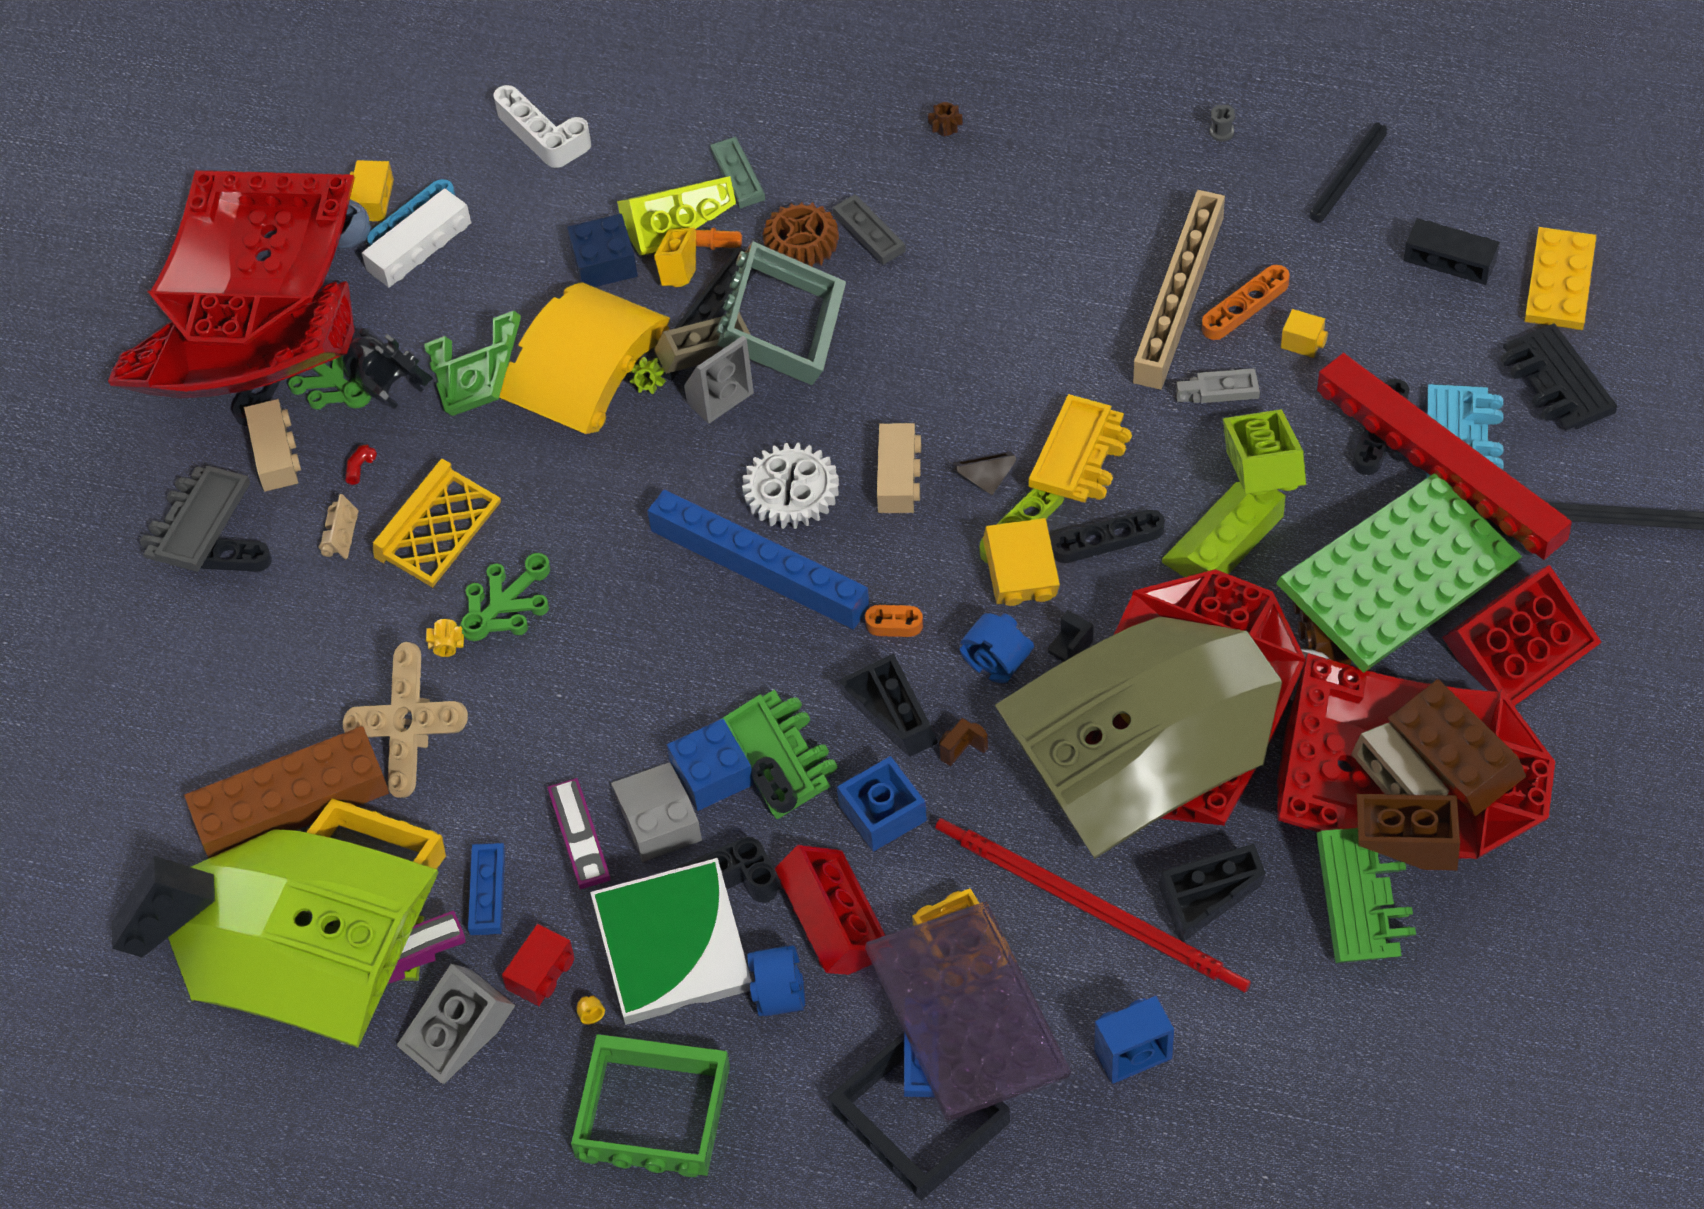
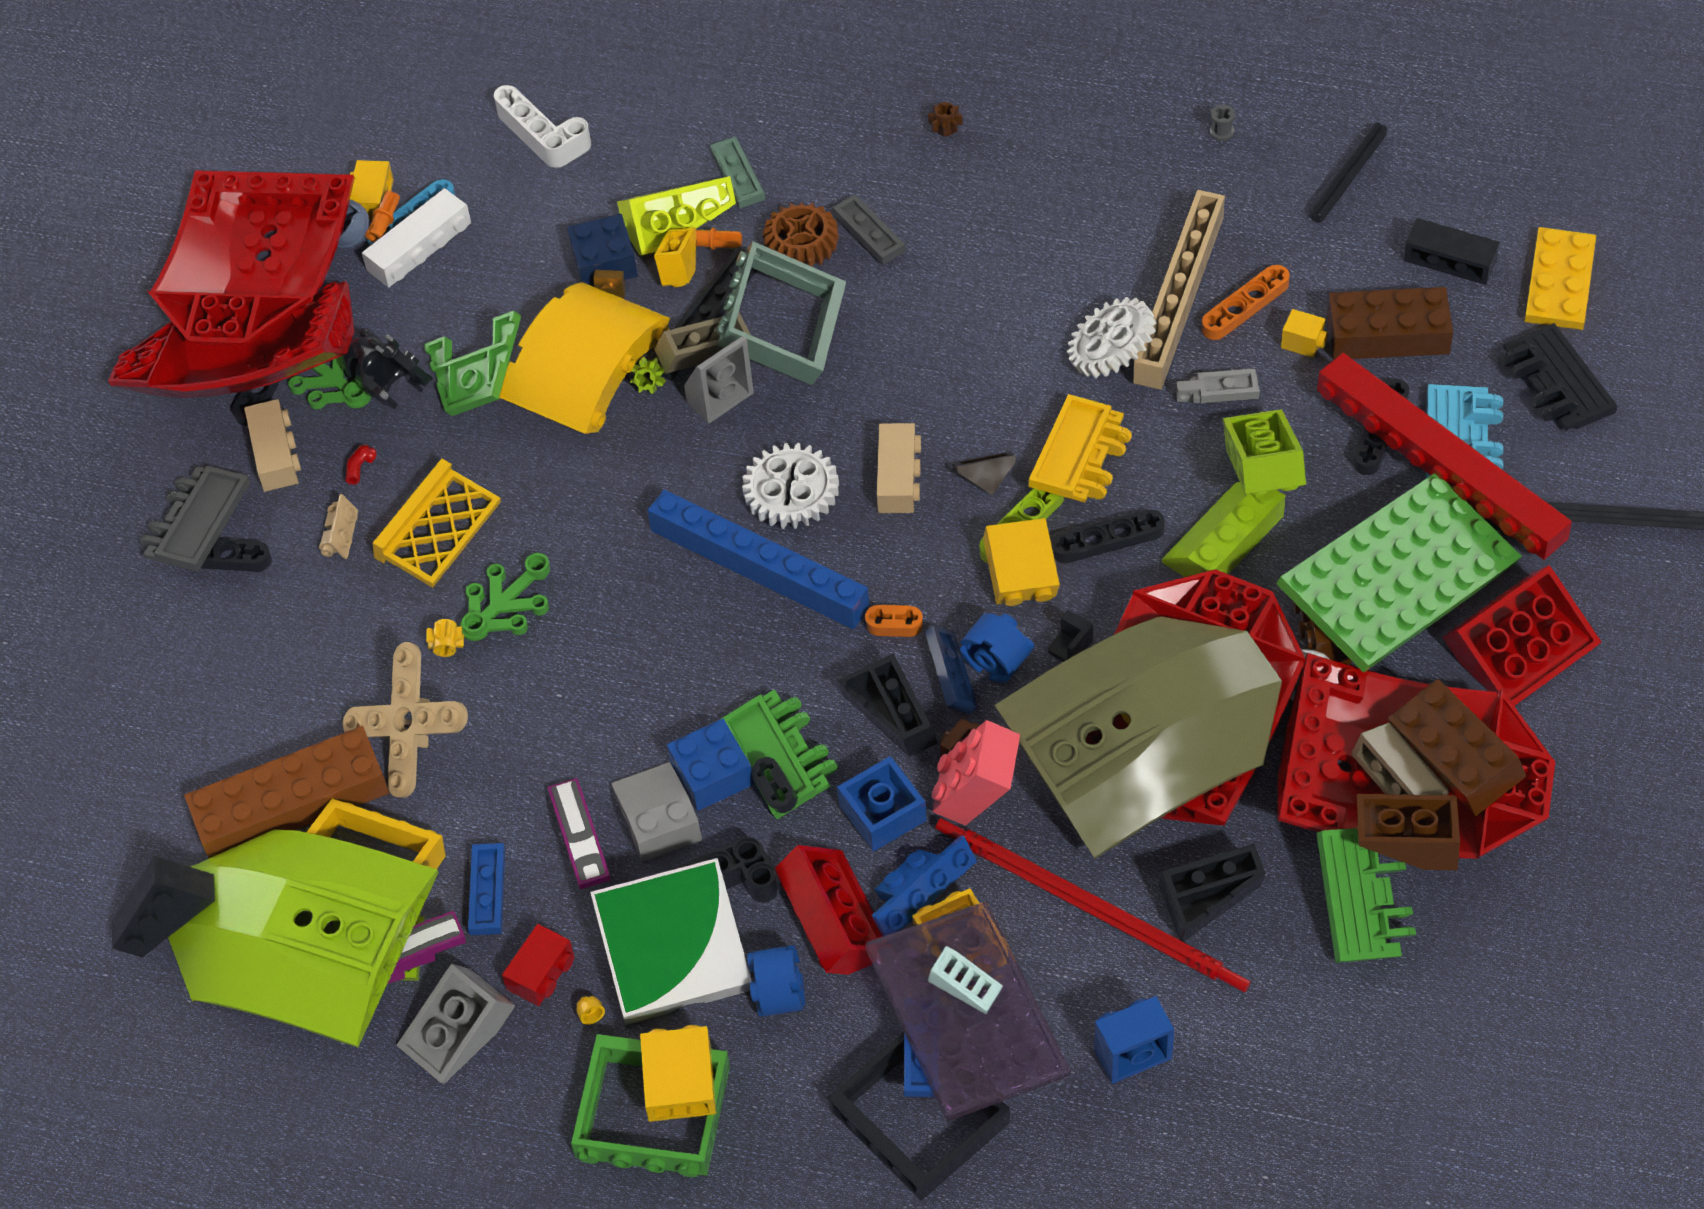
(382, 216): none -> orange axle
(610, 282): none -> pearl gold plate
(677, 1073): none -> yellow brick
(919, 883): none -> blue bracket
(951, 669): none -> dark blue plate
(970, 971): none -> light aqua slope
(975, 772): none -> coral brick
(1111, 337): none -> white gear
(1390, 323): none -> reddish brown brick

